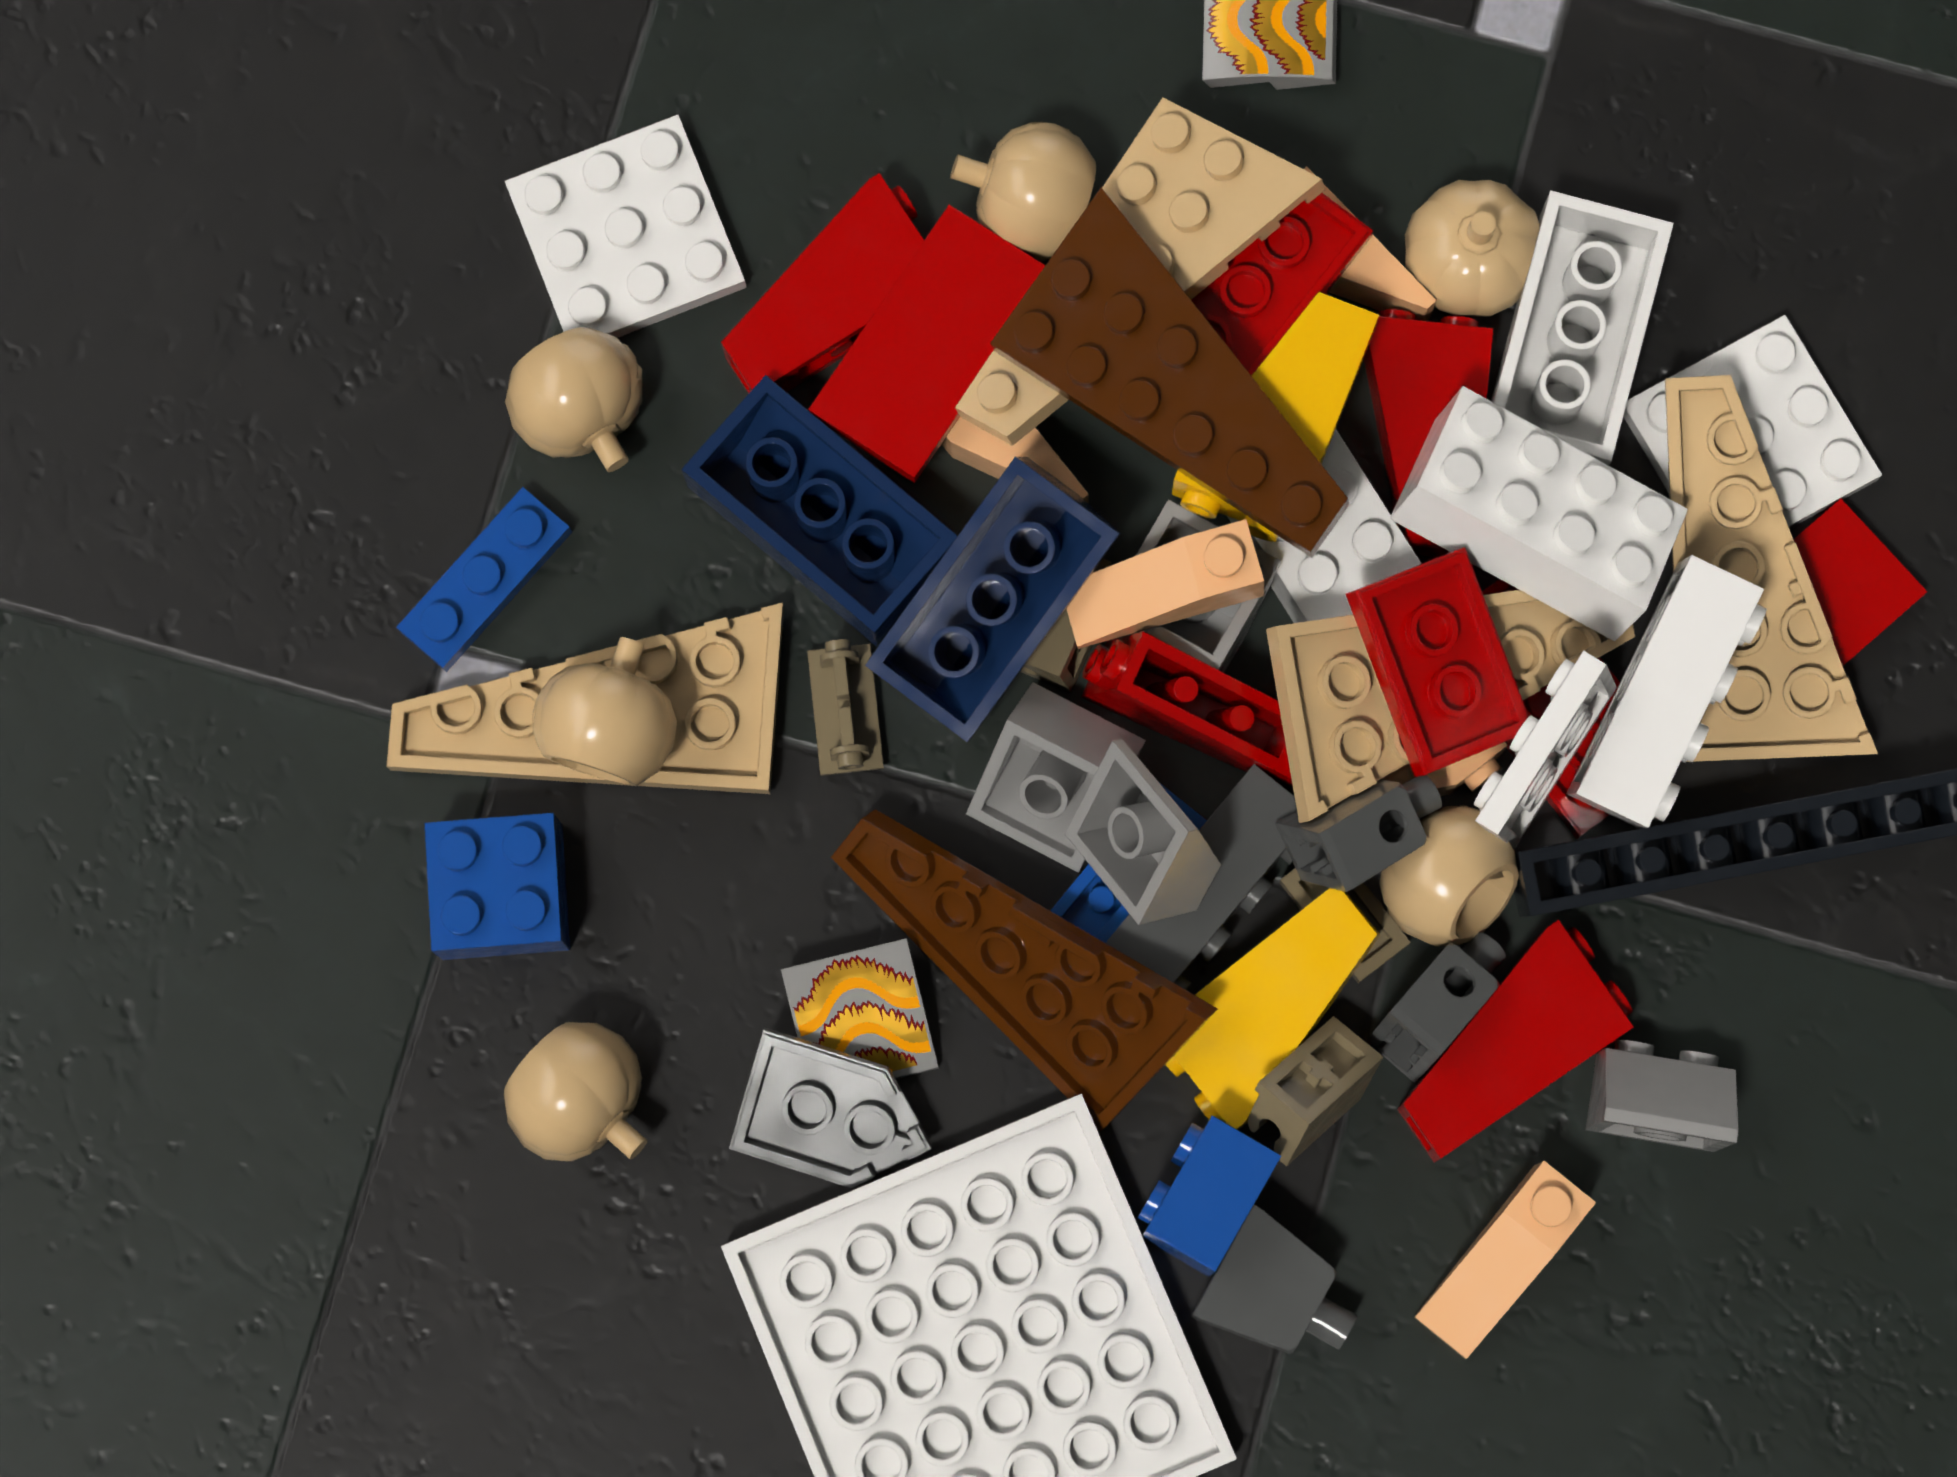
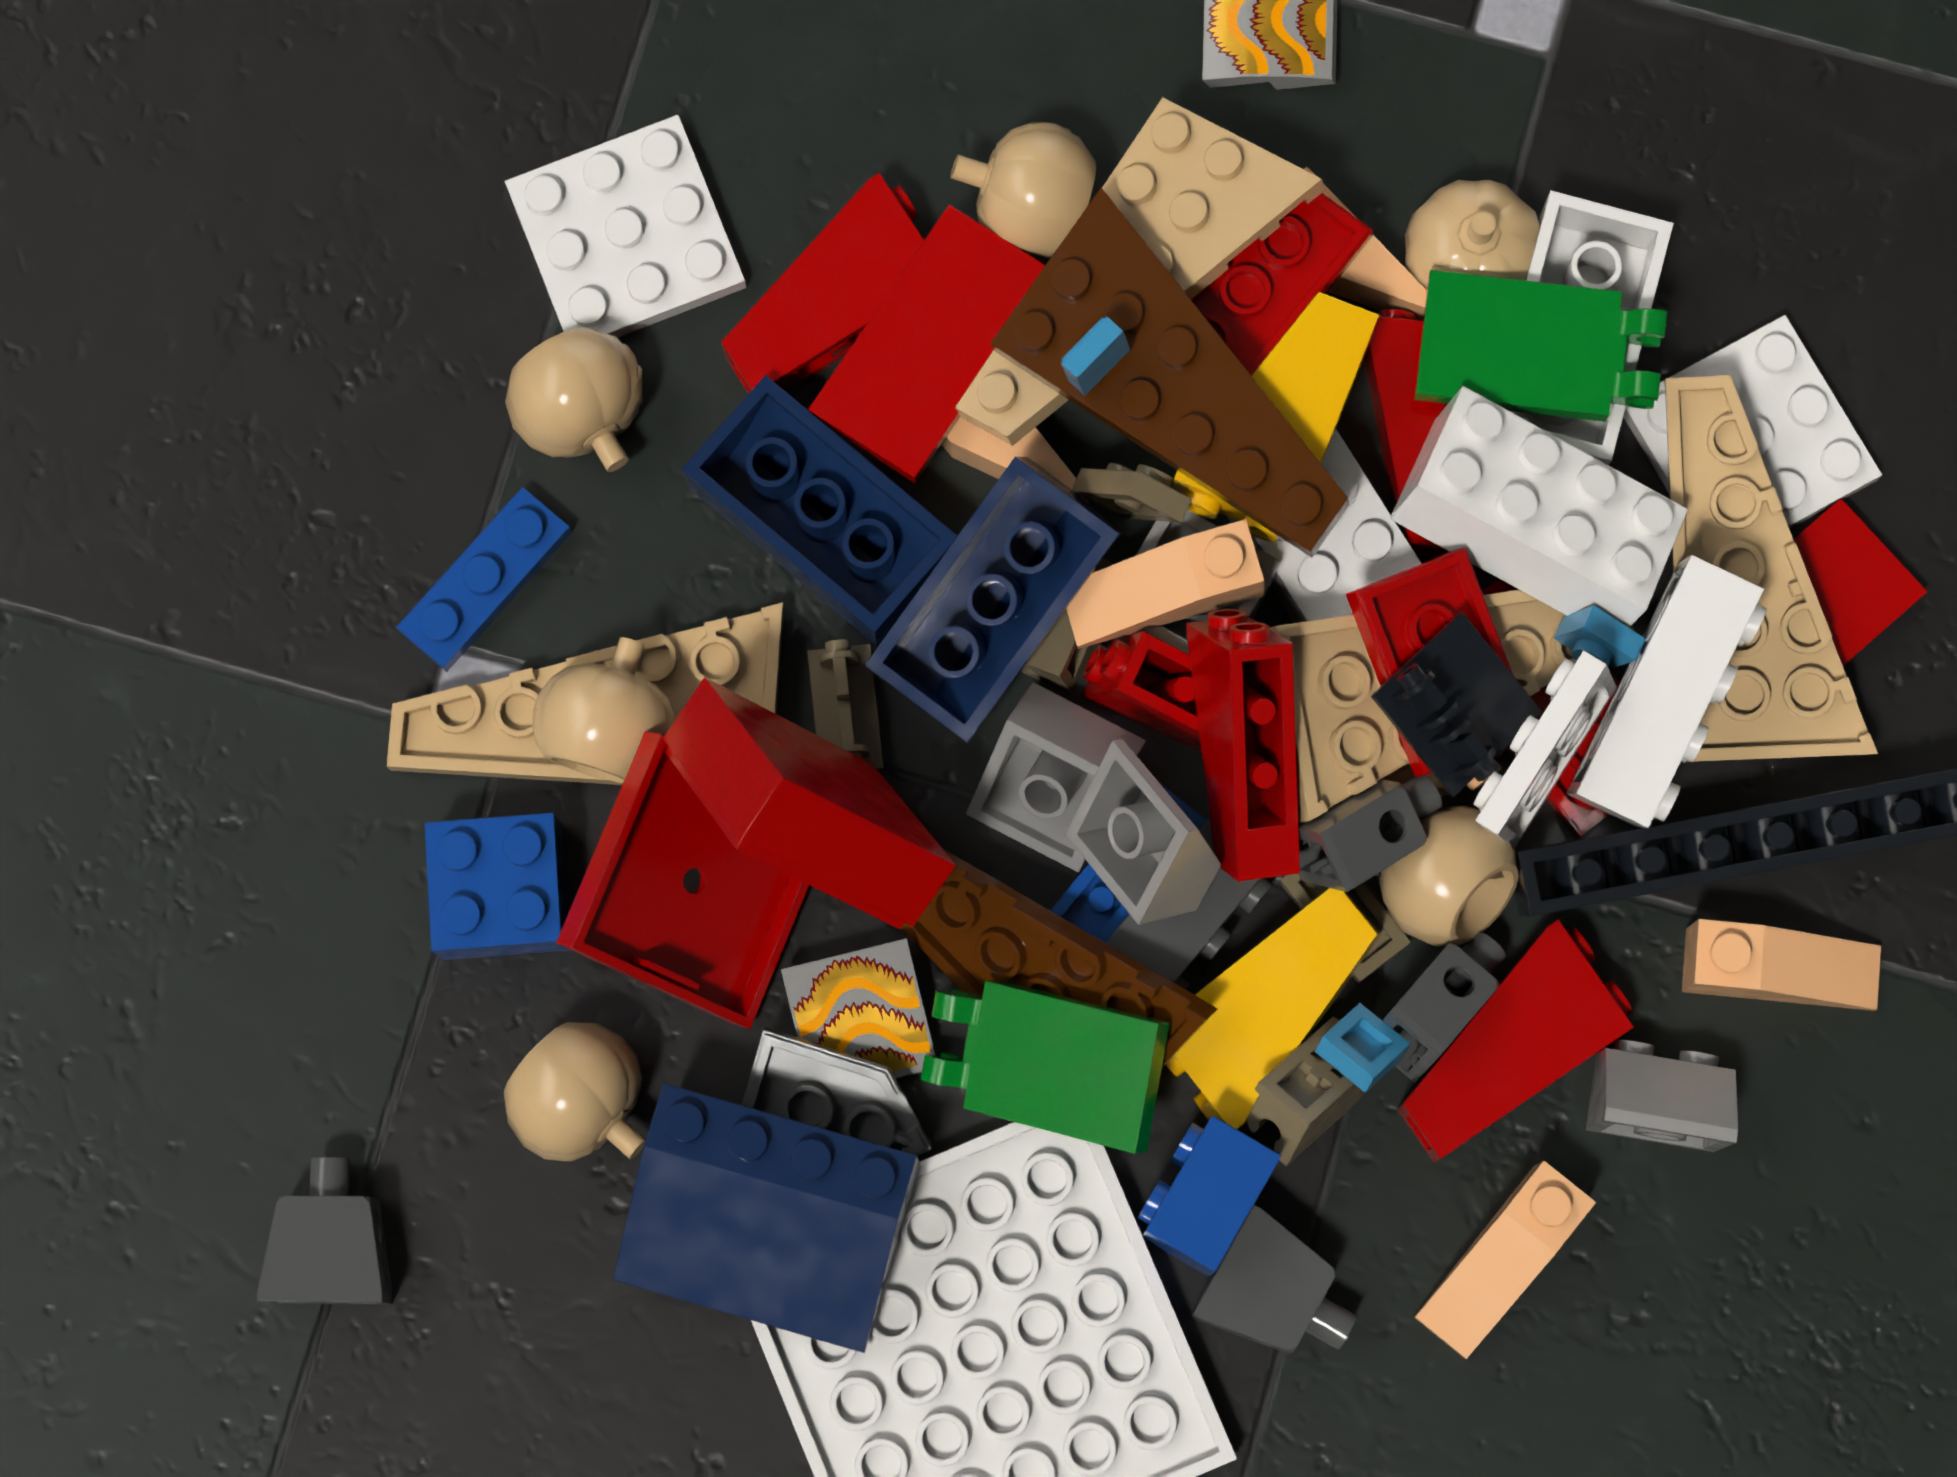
(326, 1244): none -> dark grey torso
(760, 820): none -> red container
(765, 1217): none -> dark blue slope
(1054, 1063): none -> green tile
(1095, 355): none -> dark azure tile
(1133, 494): none -> dark tan plate
(1247, 742): none -> red slope
(1362, 1047): none -> dark azure plate
(1456, 705): none -> black hinge
(1534, 346): none -> green tile
(1599, 636): none -> dark azure plate
(1779, 965): none -> light nougat slope

